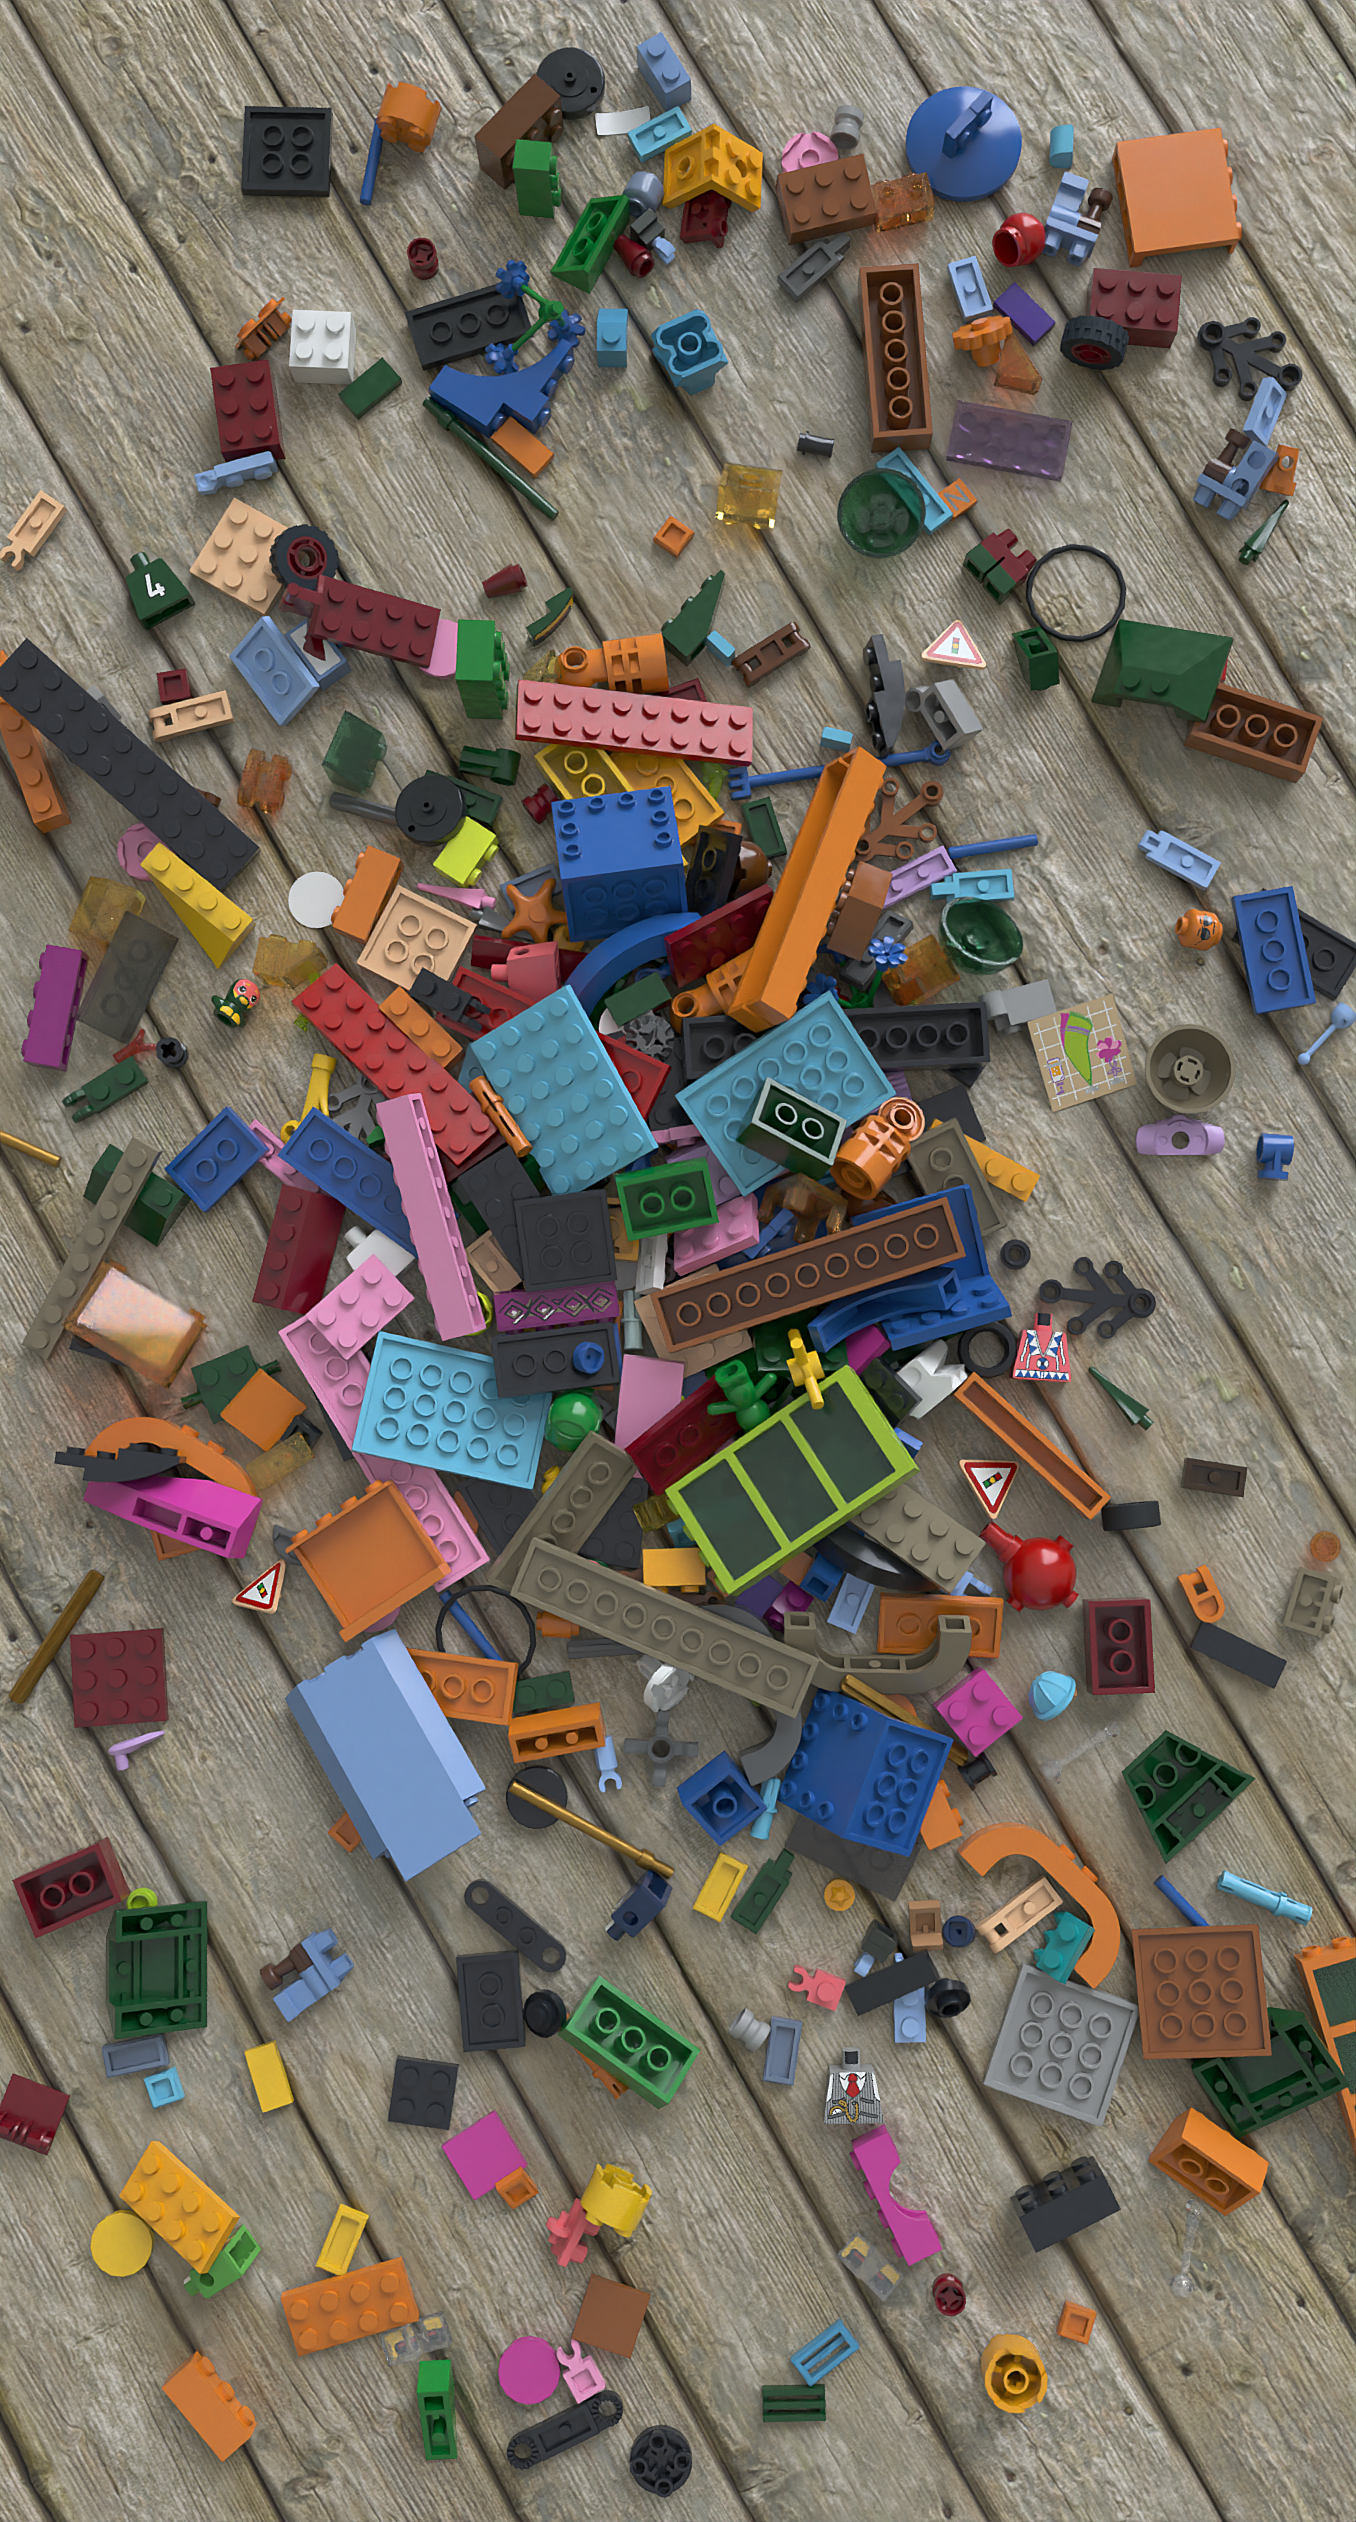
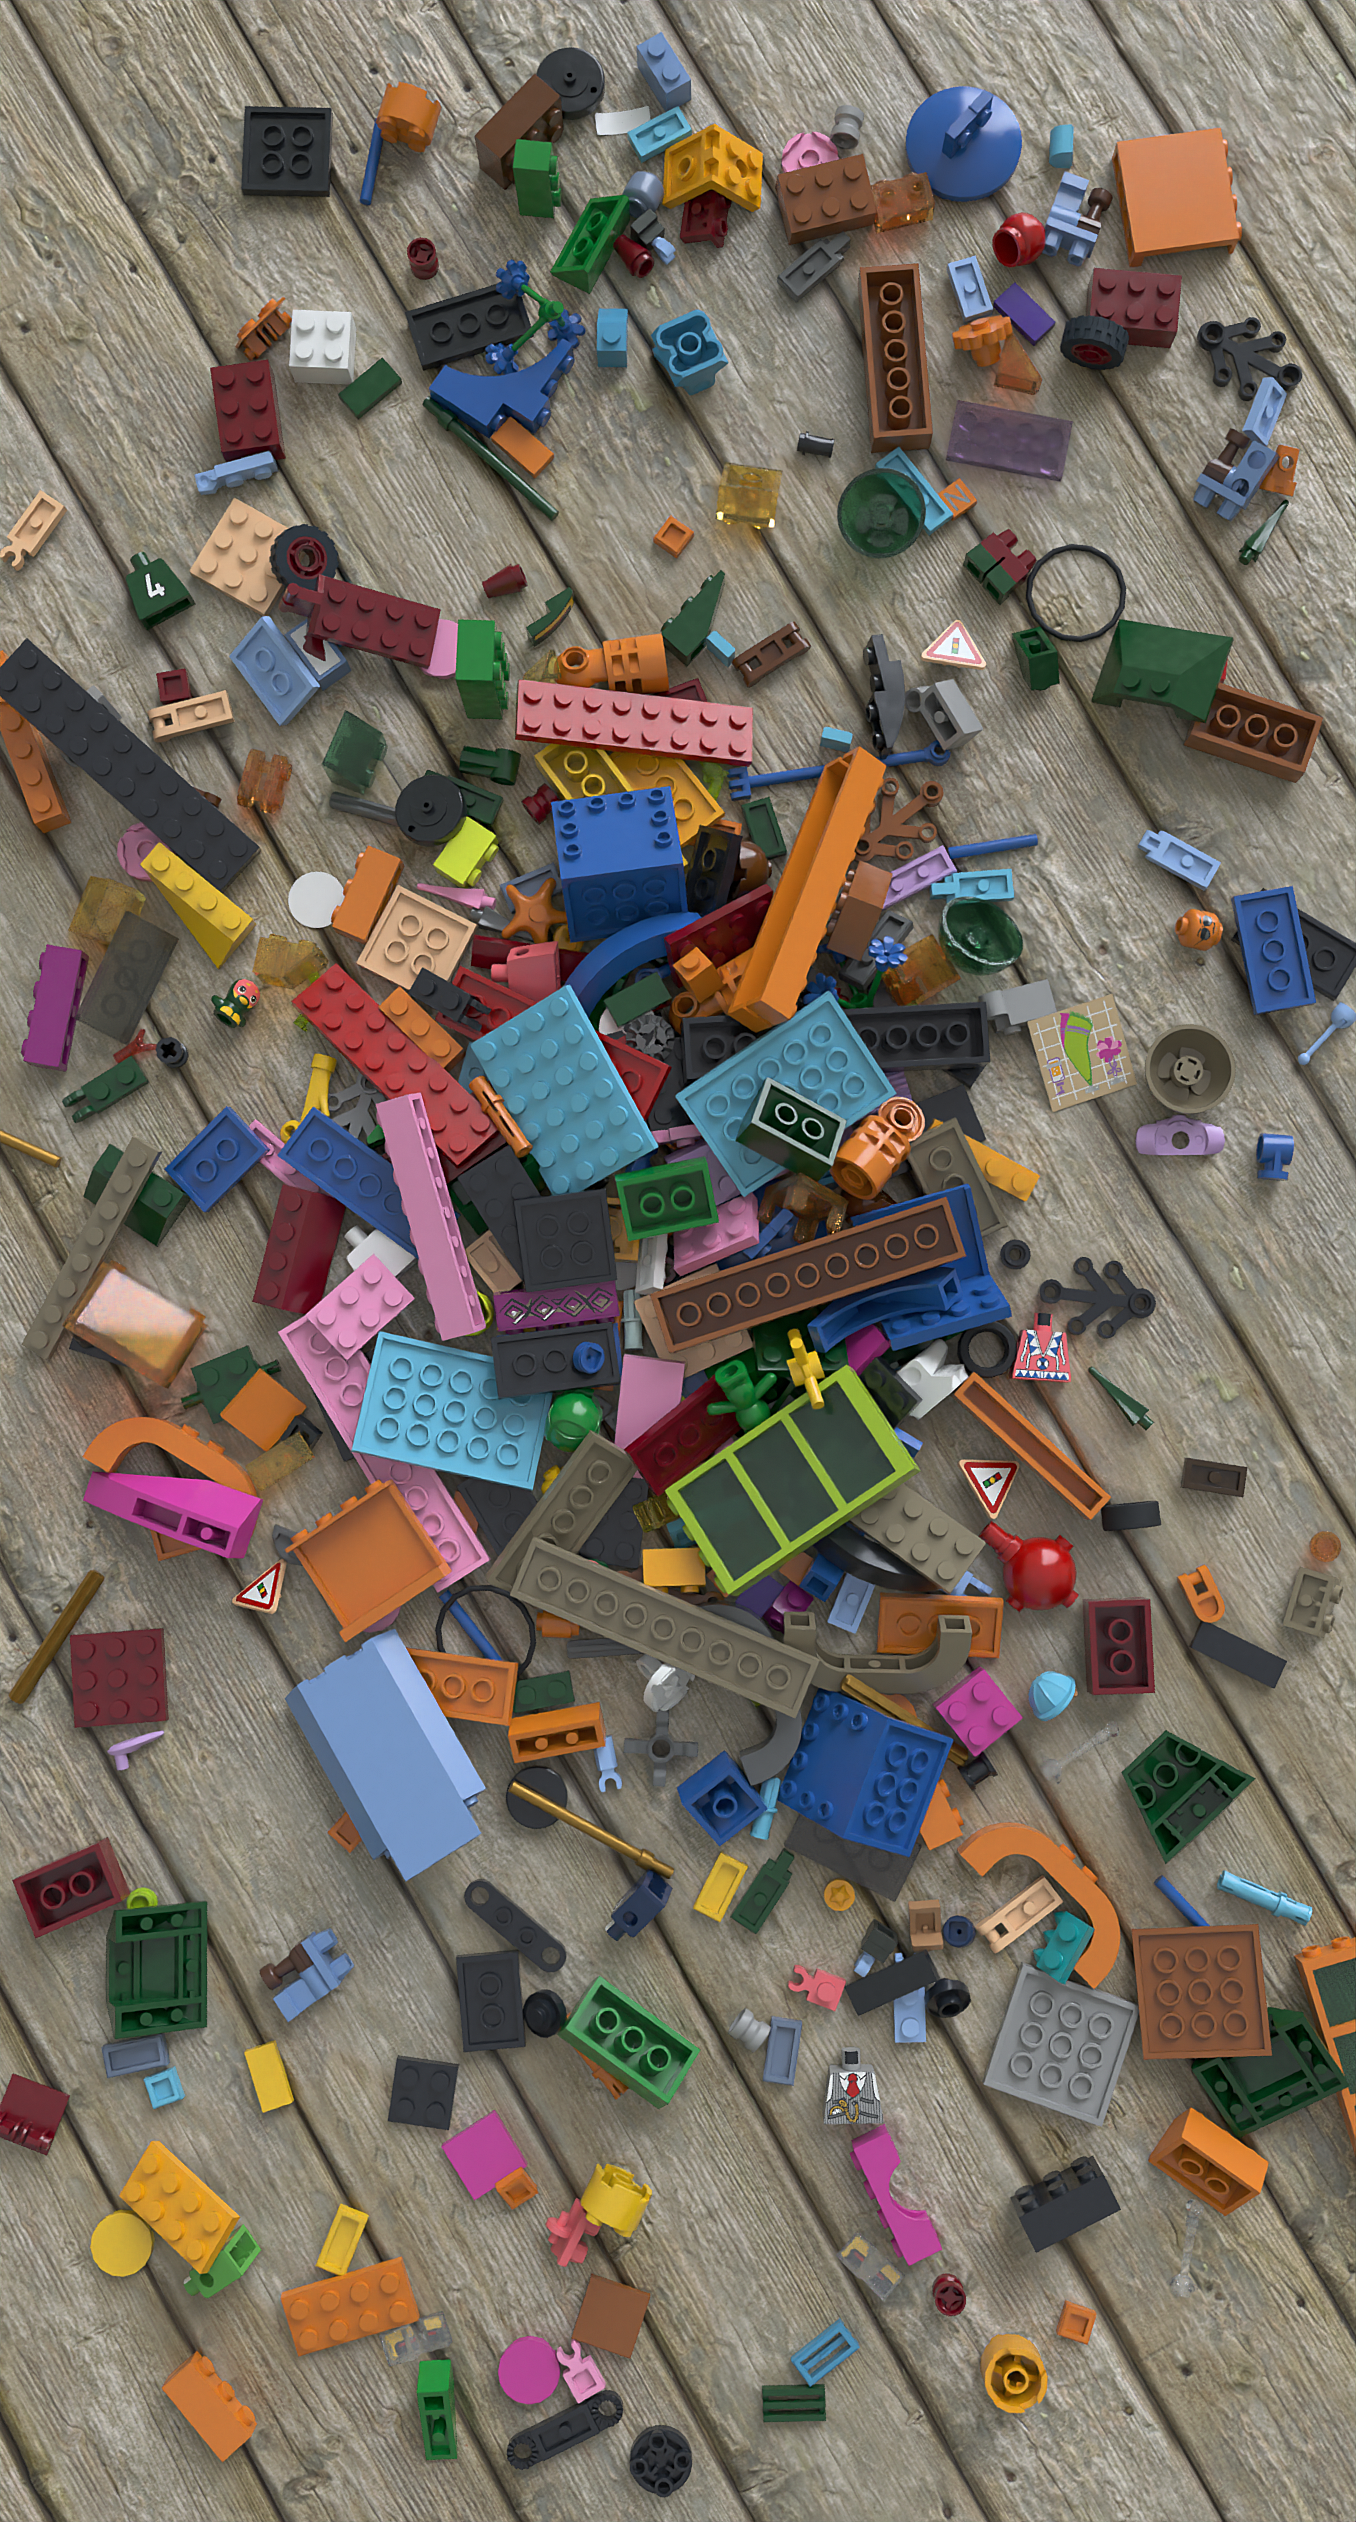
(131, 1463): black slope -> none
(698, 975): none -> orange brick

